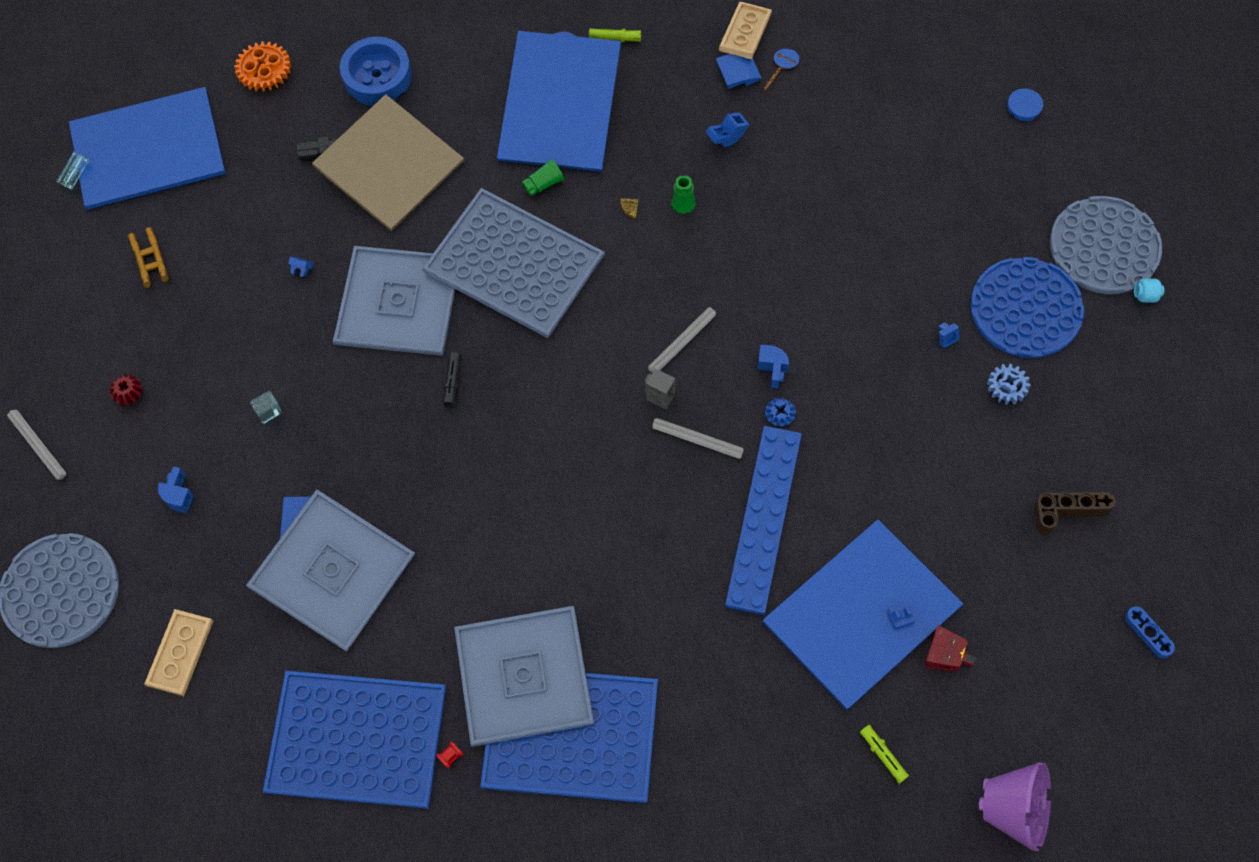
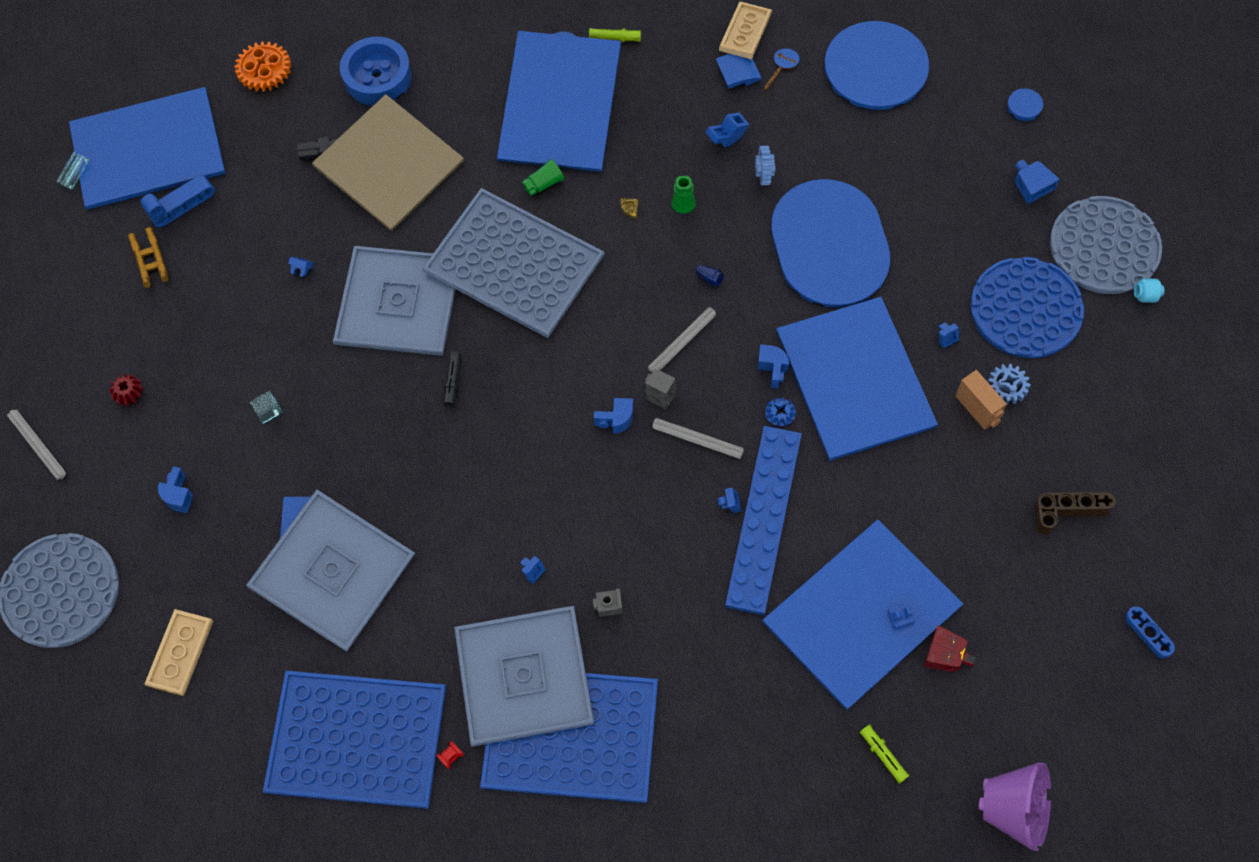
(177, 202): none -> blue beam
(532, 568): none -> blue tile
(611, 608): none -> dark grey brick
(619, 419): none -> blue brick
(710, 275): none -> clear blue cone
(730, 501): none -> blue tile
(764, 165): none -> medium blue gear
(830, 243): none -> blue tile
(856, 378): none -> blue tile
(876, 65): none -> blue tile
(981, 400): none -> medium nougat brick
(1034, 180): none -> blue torso

